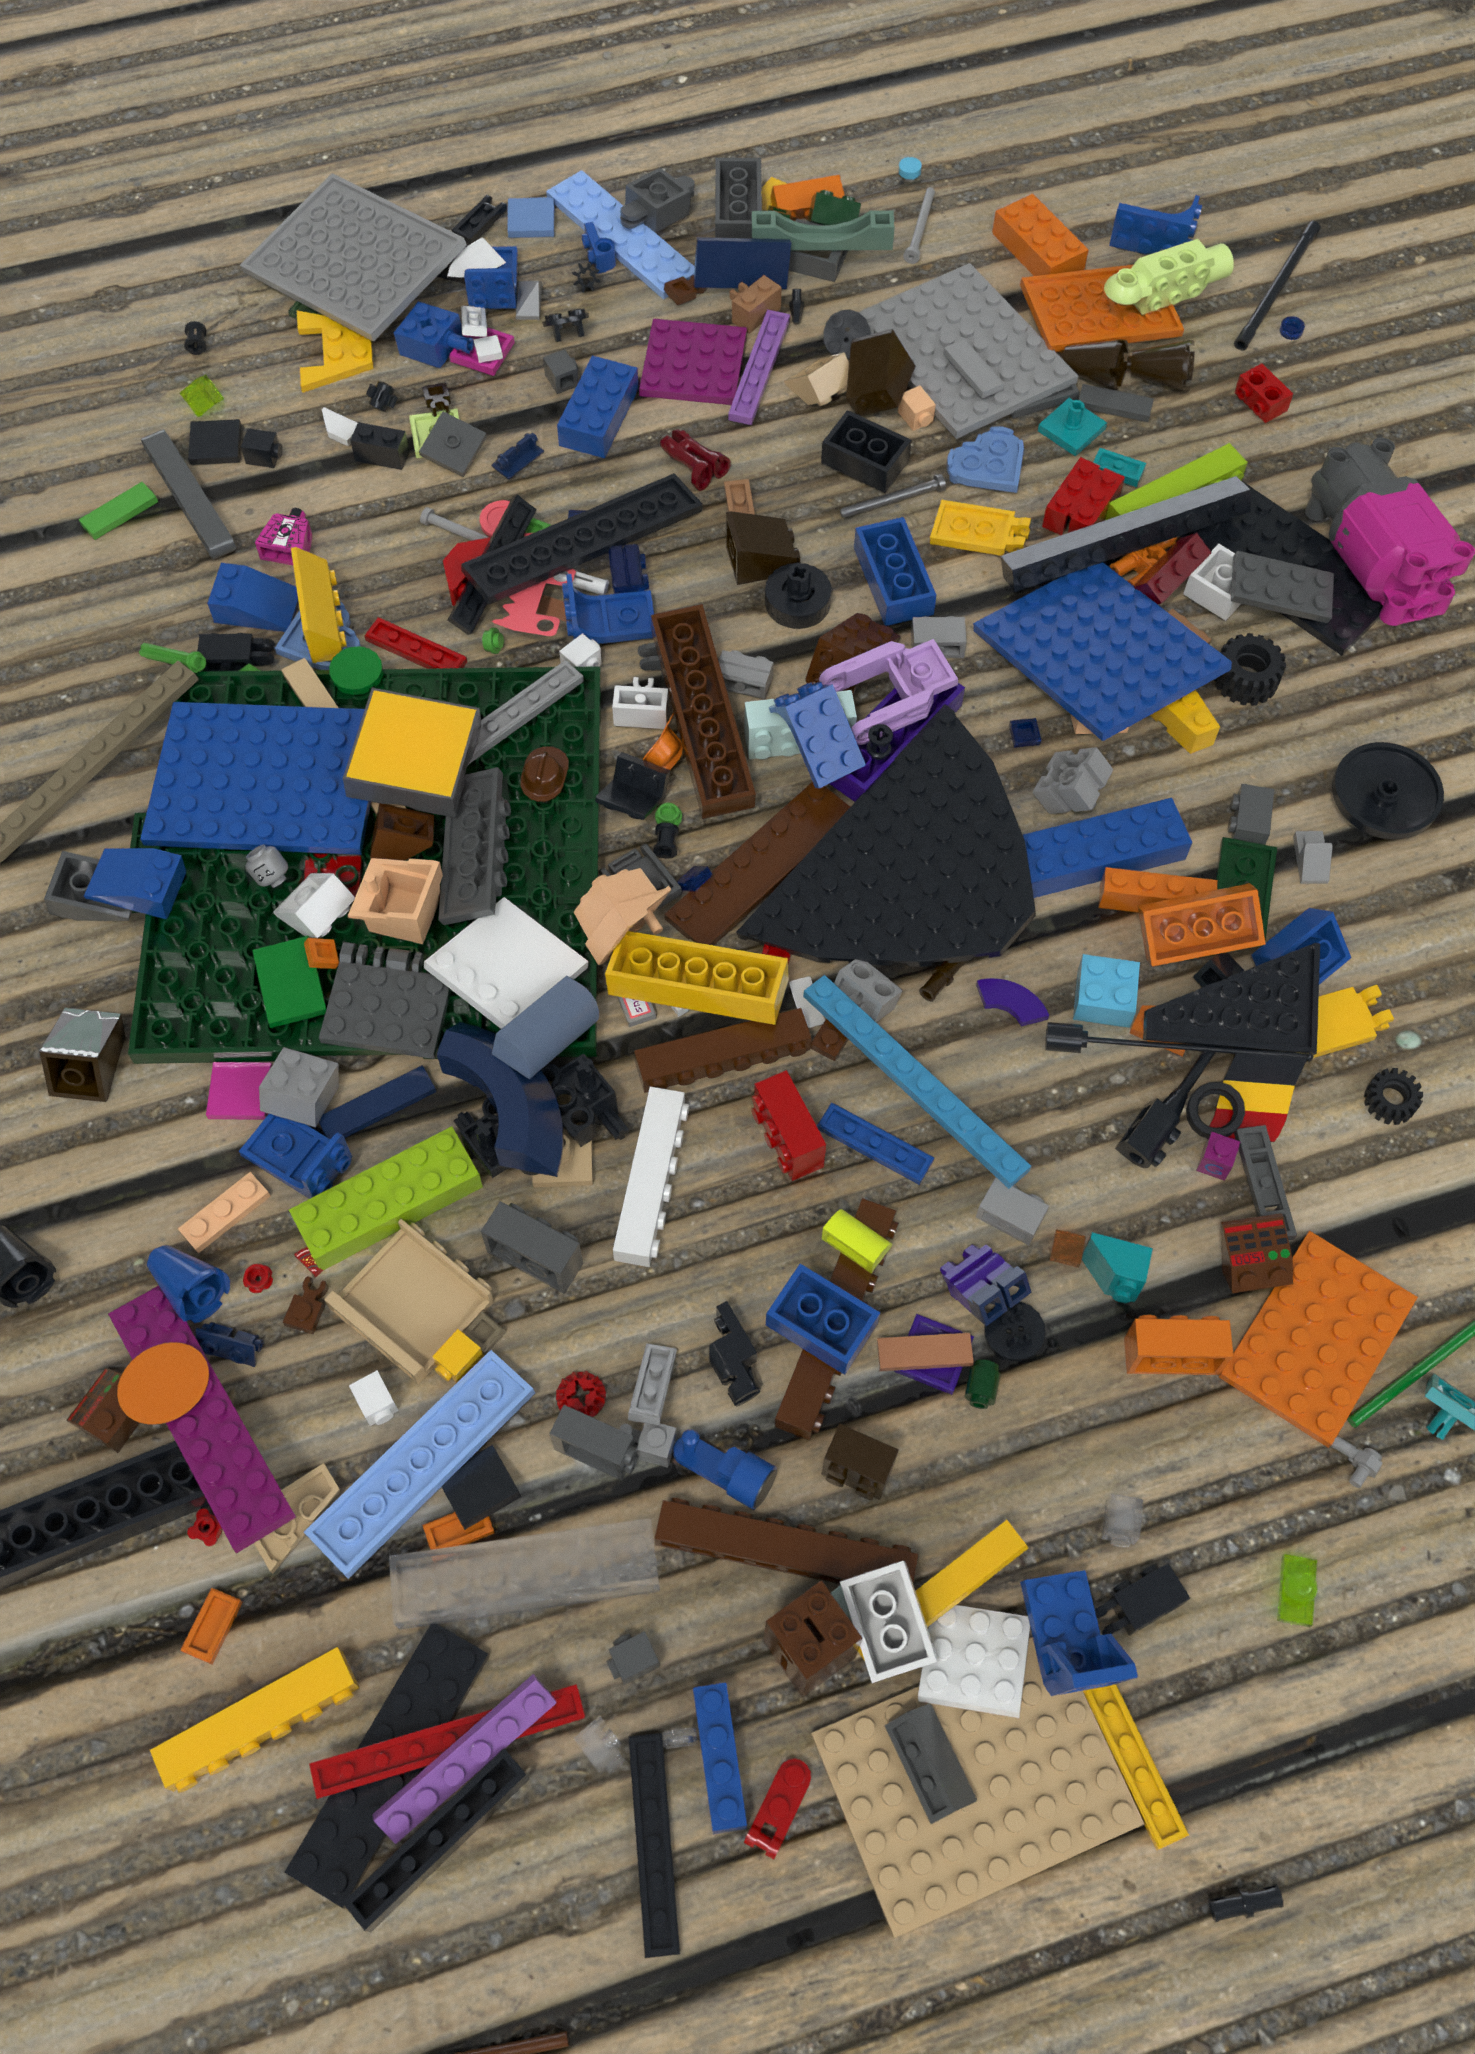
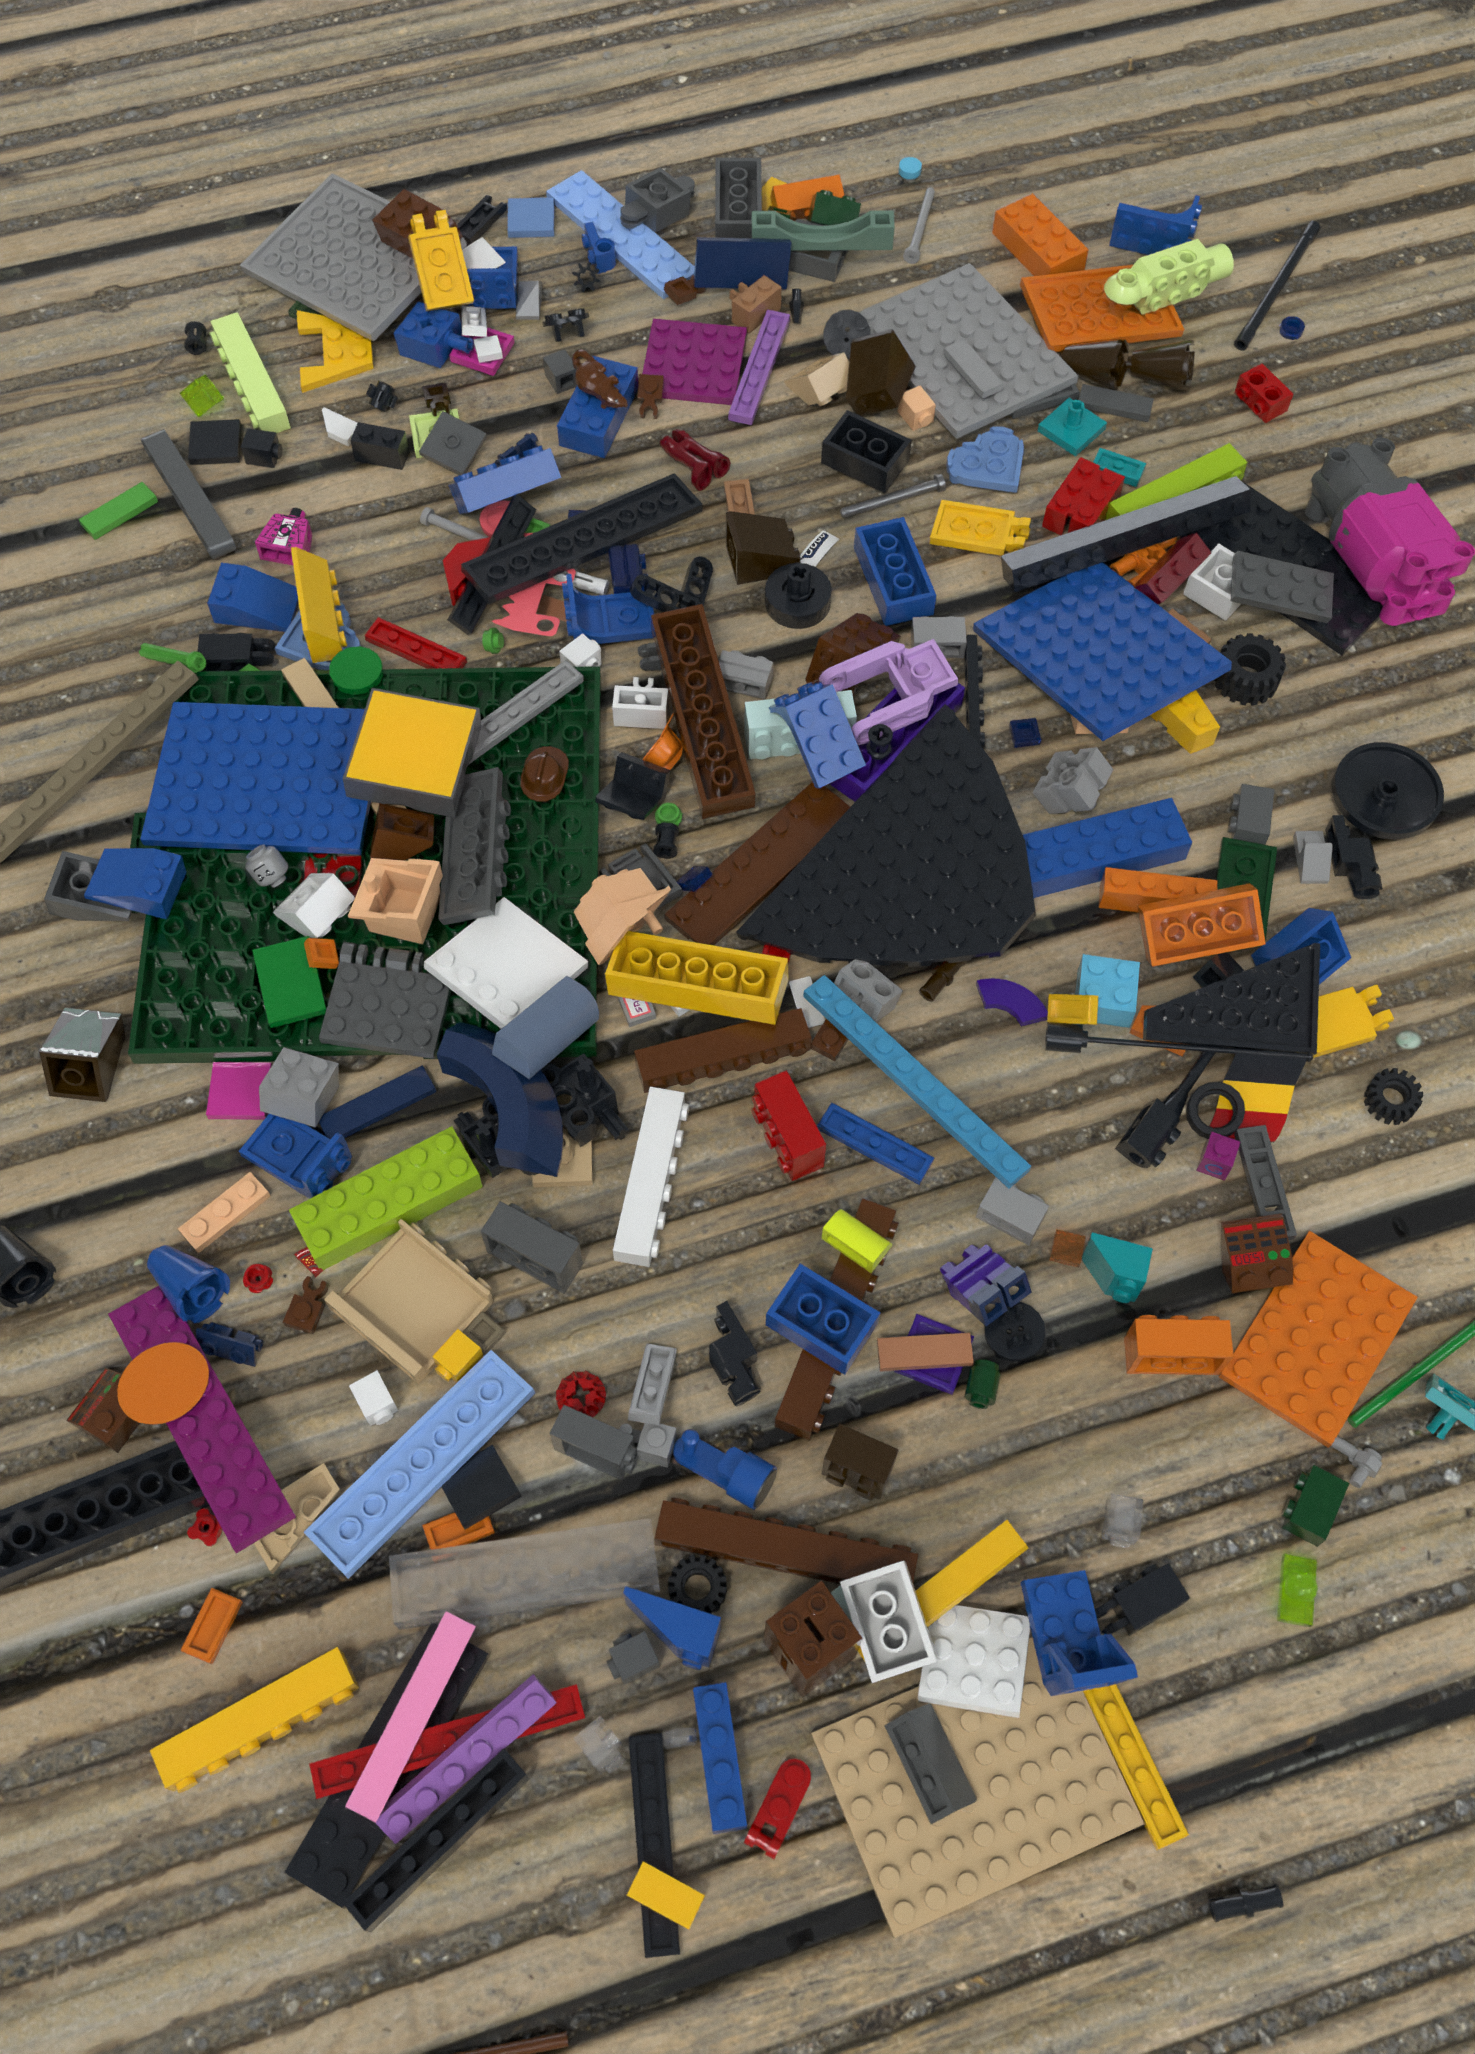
(250, 374): none -> yellowish green brick
(394, 220): none -> reddish brown brick
(410, 1717): none -> bright pink tile
(439, 263): none -> yellow tile
(504, 481): none -> brick
(592, 380): none -> reddish brown animal
(650, 391): none -> reddish brown plate
(665, 1895): none -> yellow tile
(682, 1629): none -> blue slope
(685, 597): none -> black beam
(703, 1567): none -> black tyre
(818, 548): none -> white sticker
(974, 694): none -> black plate
(1072, 1009): none -> yellow tile
(1314, 1505): none -> dark green brick
(1353, 859): none -> black plate

